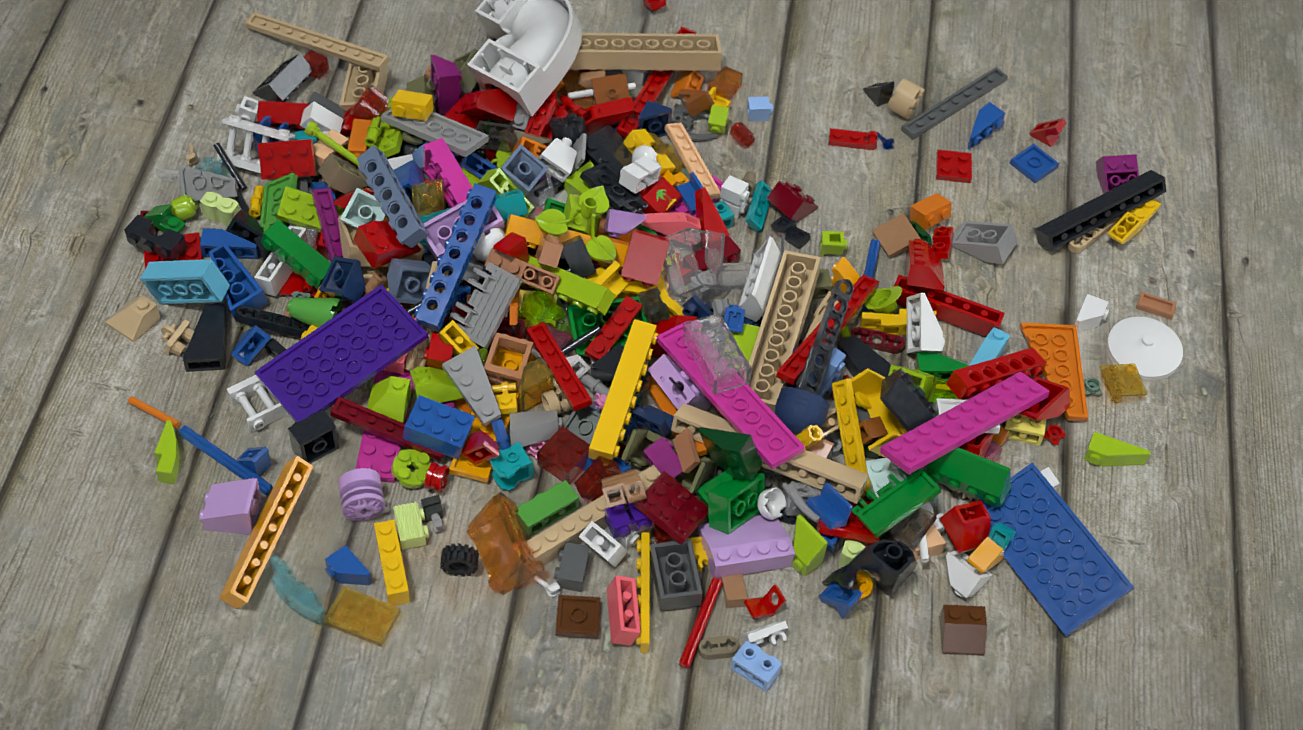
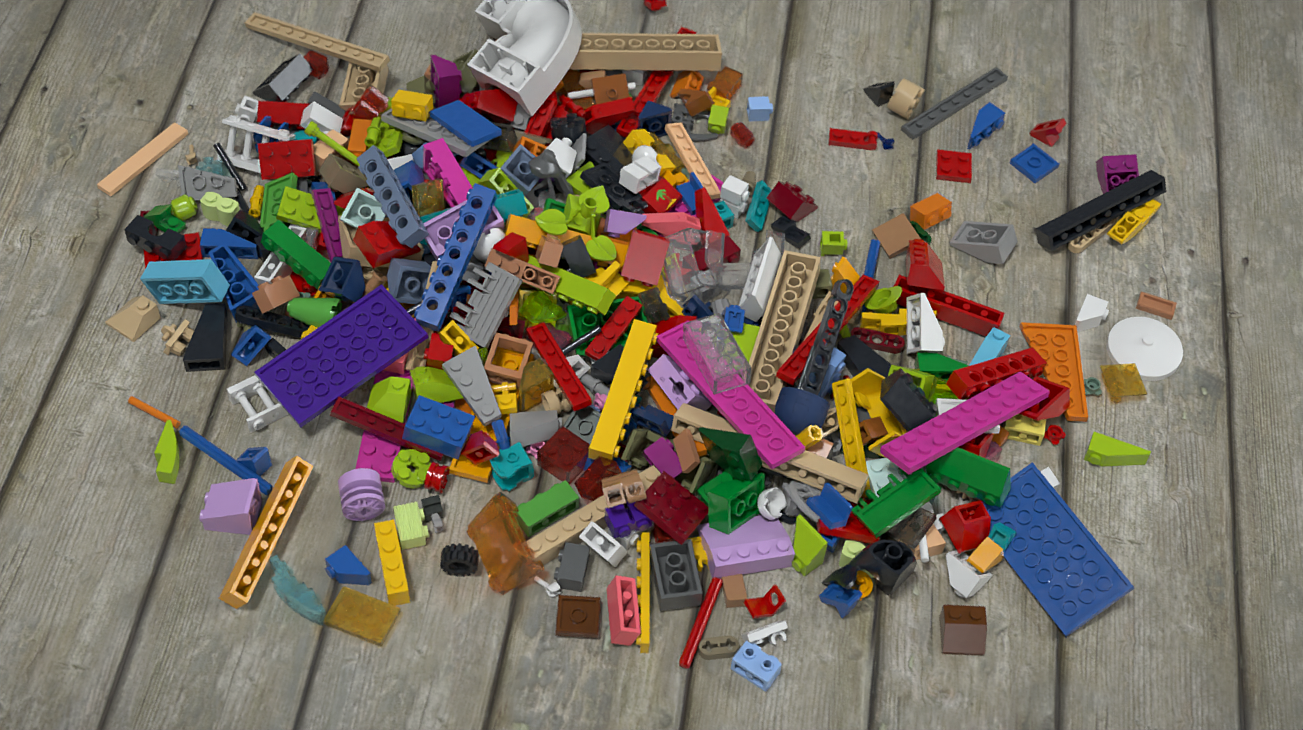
(142, 159): none -> light nougat tile
(275, 294): none -> nougat brick
(313, 437): black brick -> none
(465, 123): none -> blue tile
(547, 166): none -> dark grey hair
(942, 241): red slope -> none

